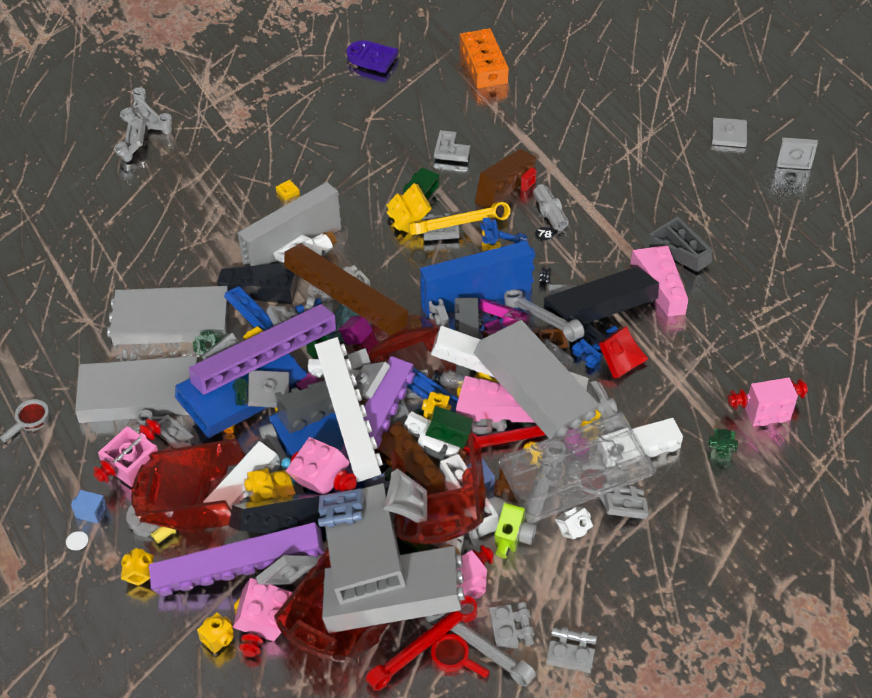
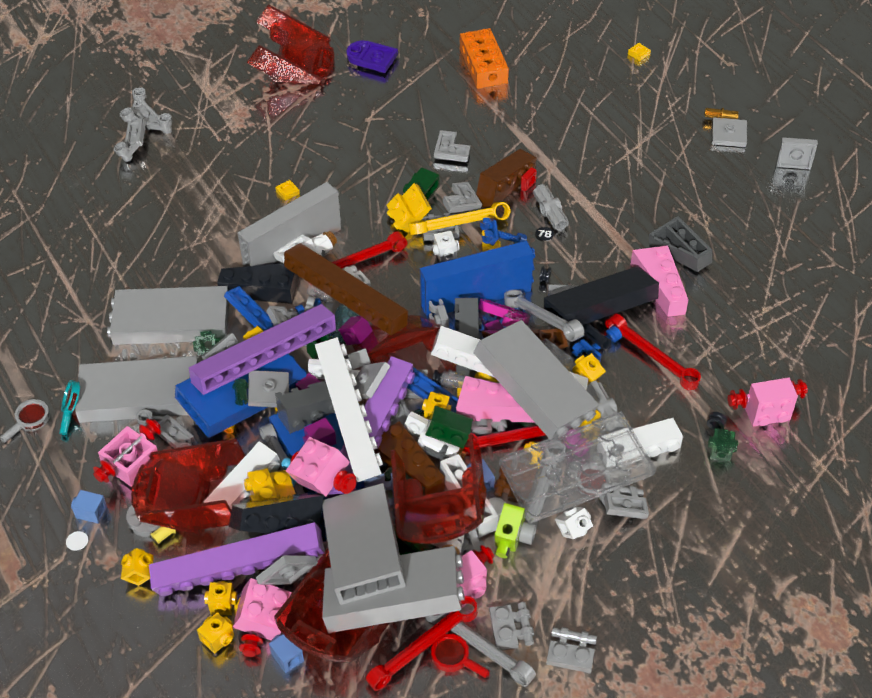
(68, 404): none -> teal piece
(221, 598): none -> yellow brick
(285, 653): none -> medium blue brick
(302, 54): none -> clear red windscreen
(320, 431): none -> magenta brick
(340, 502): sand blue plate -> none
(374, 250): none -> red piece
(406, 497): light grey plate -> none
(445, 246): none -> white brick
(463, 200): none -> light grey plate
(588, 367): none -> yellow brick
(618, 321): none -> red piece
(621, 352): red plate -> none
(639, 52): none -> yellow tile
(716, 420): none -> black bush
(720, 113): none -> pearl gold axle

